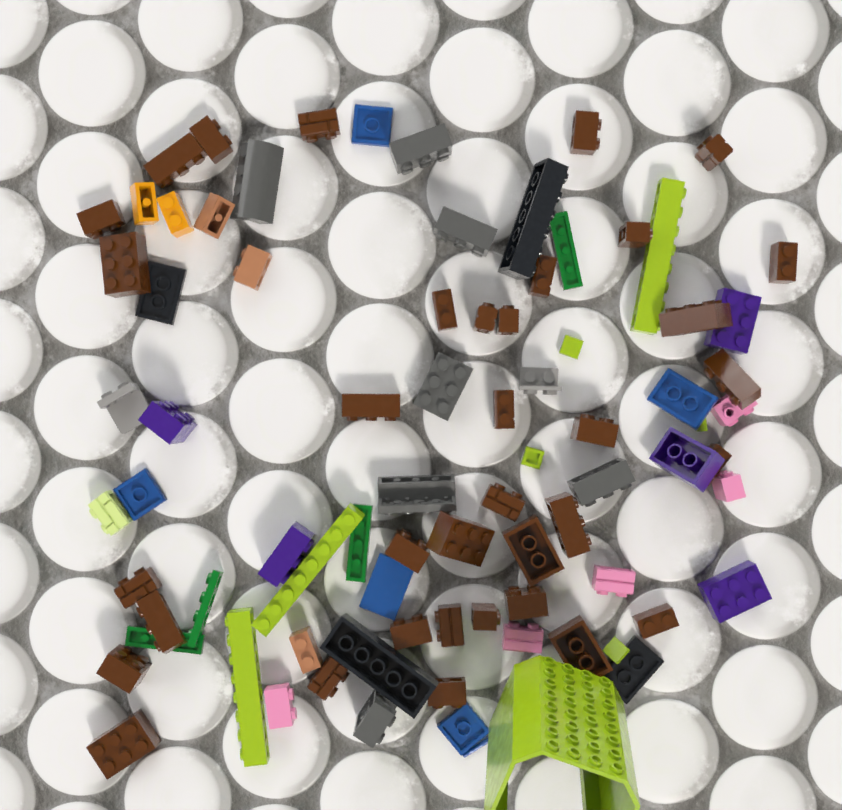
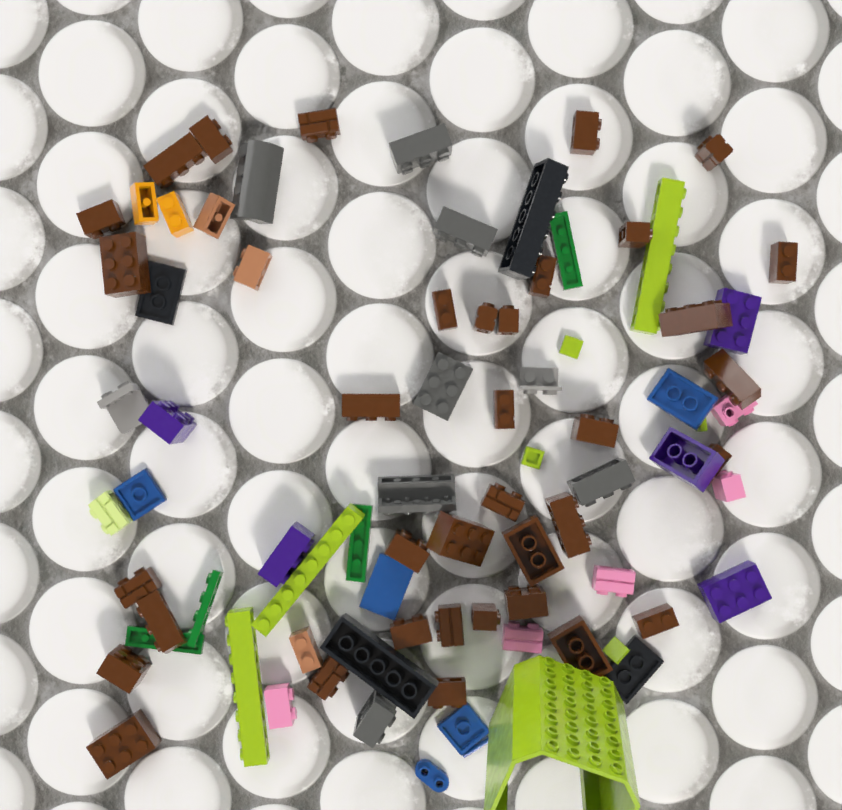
(372, 125): blue tile -> none
(432, 776): none -> blue plate

